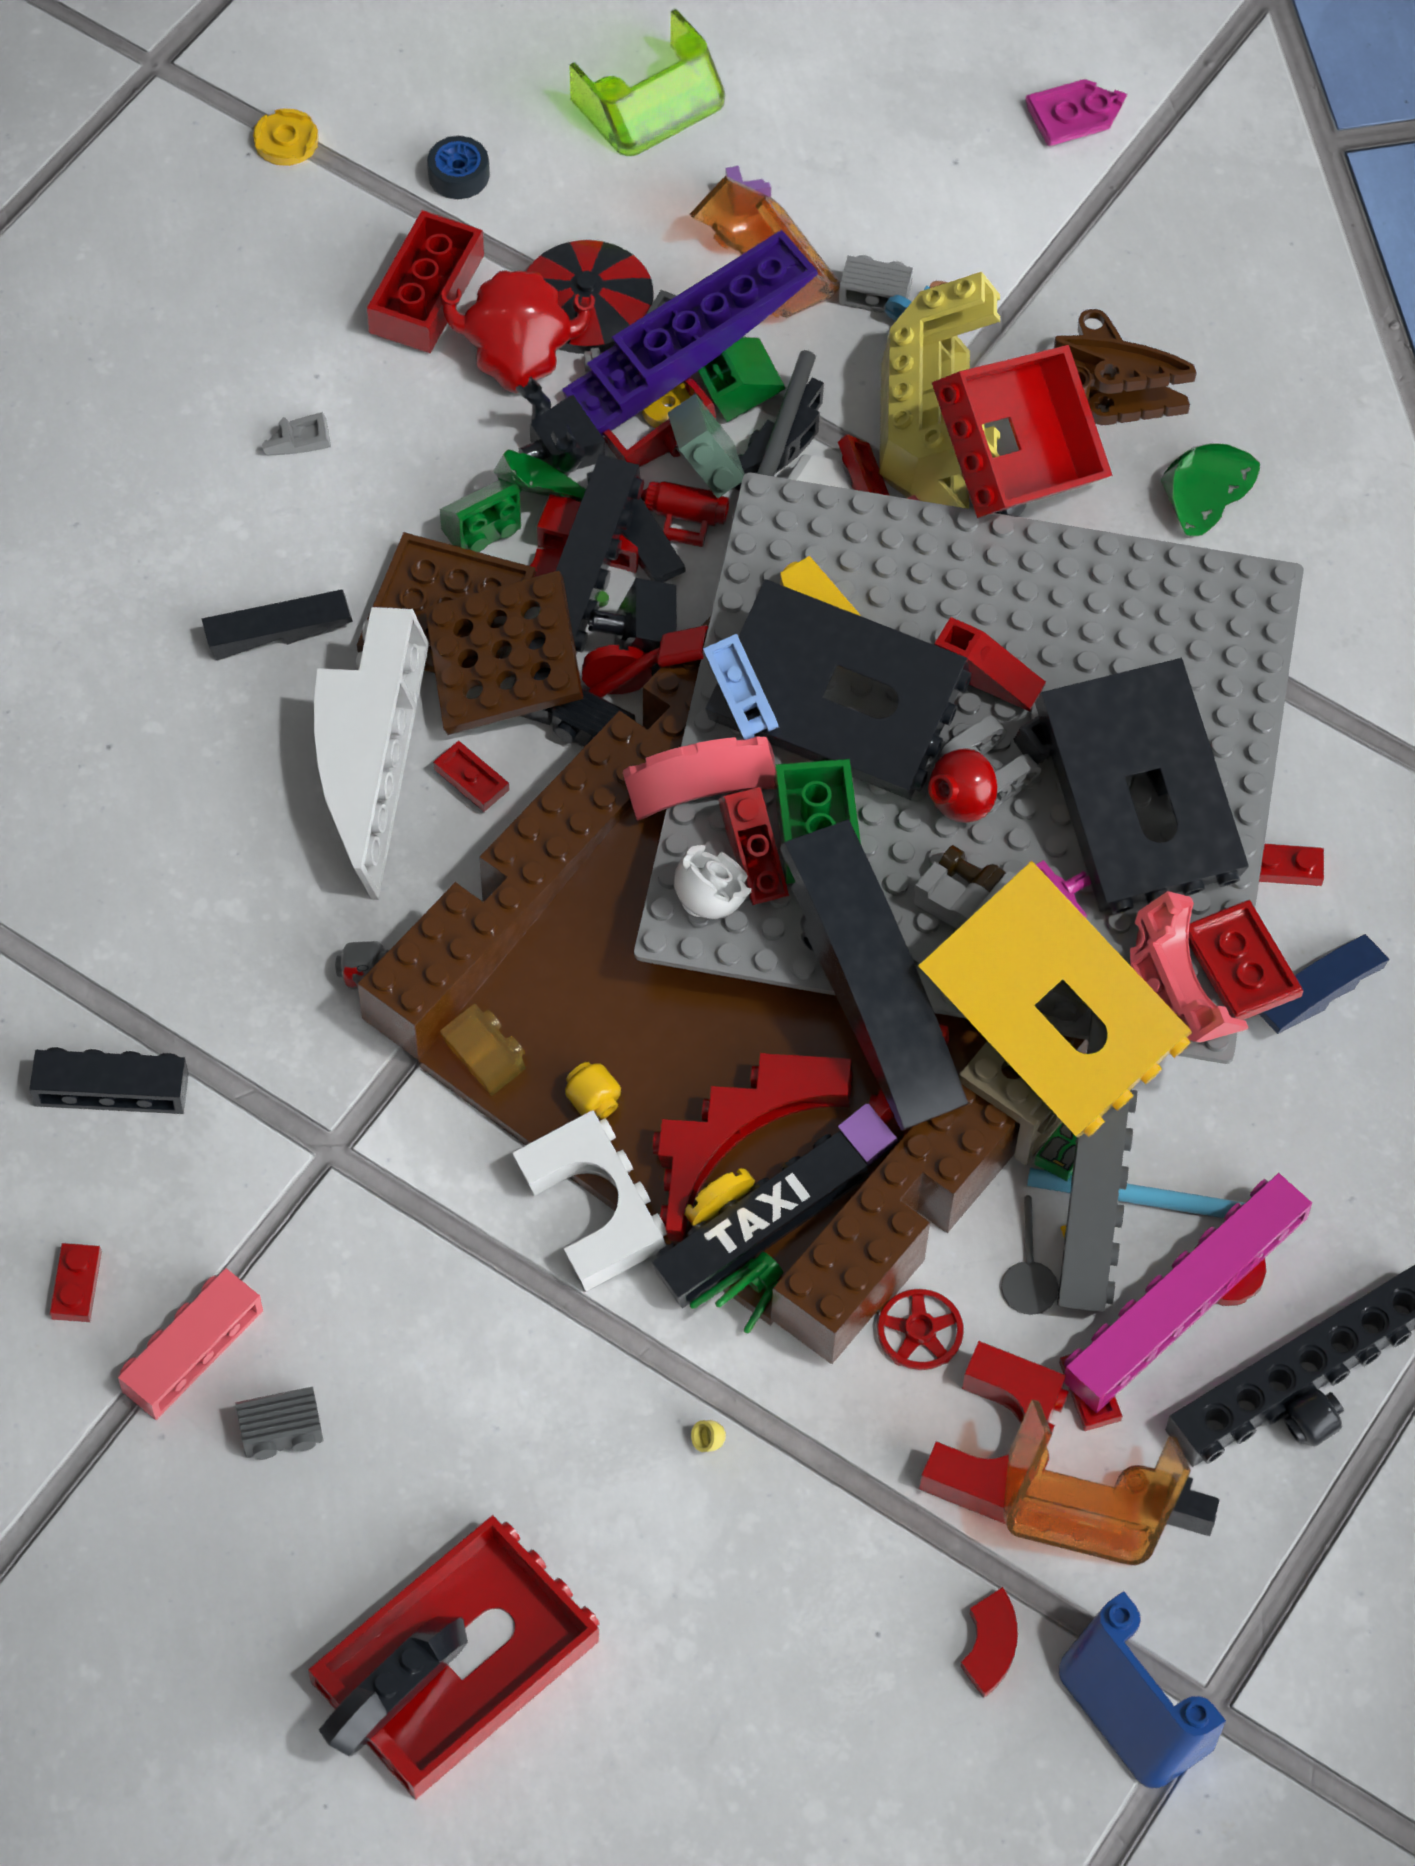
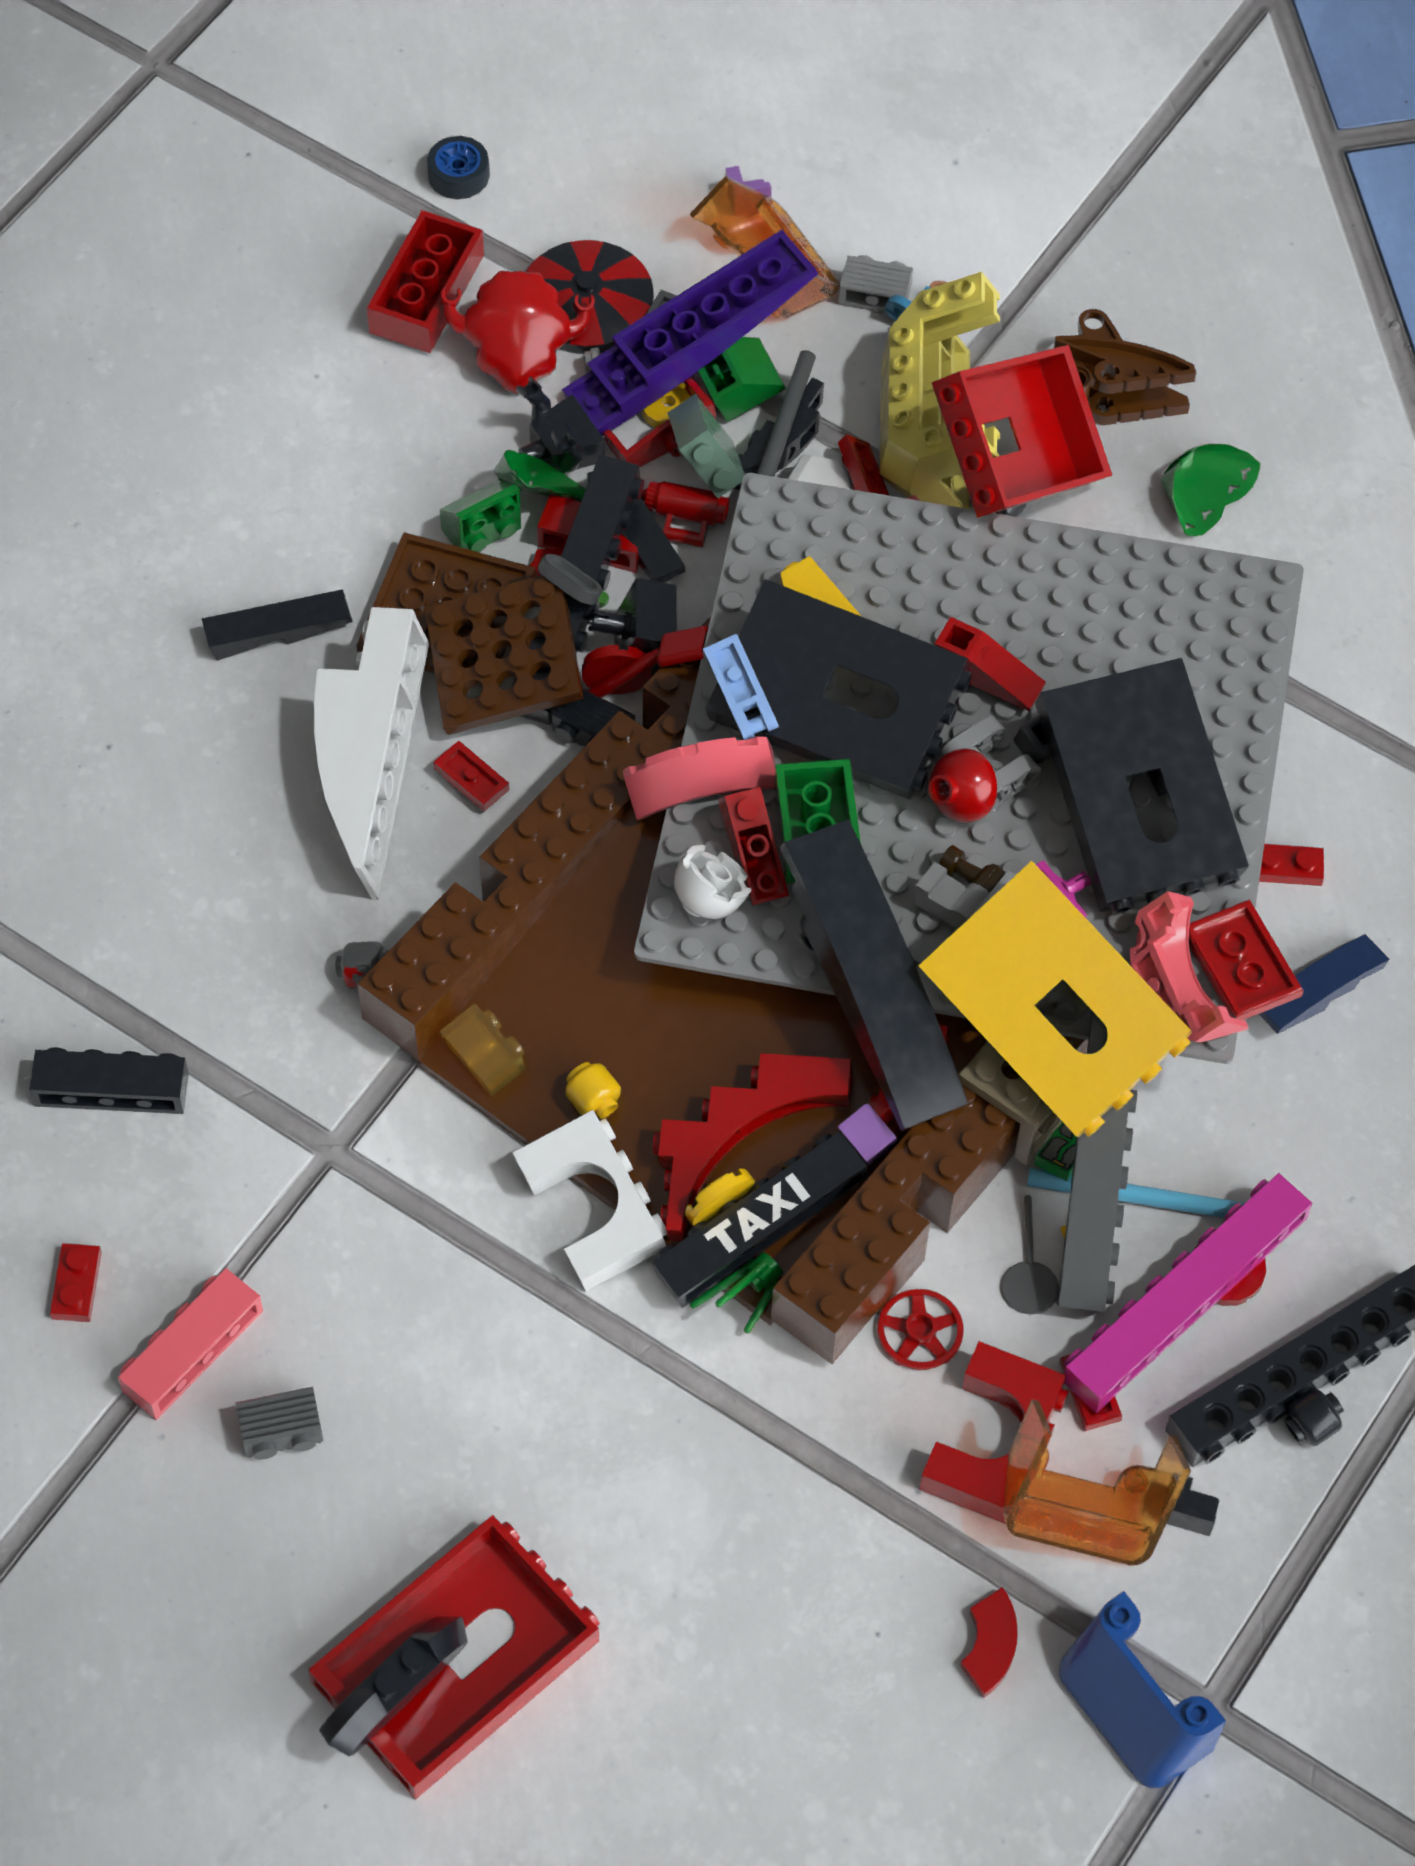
(286, 137): yellow tile -> none
(299, 435): light grey slope -> none
(570, 579): none -> dark grey tile
(658, 106): clear neon green windscreen -> none
(708, 1435): light yellow hinge -> none
(1074, 110): dark pink tile -> none

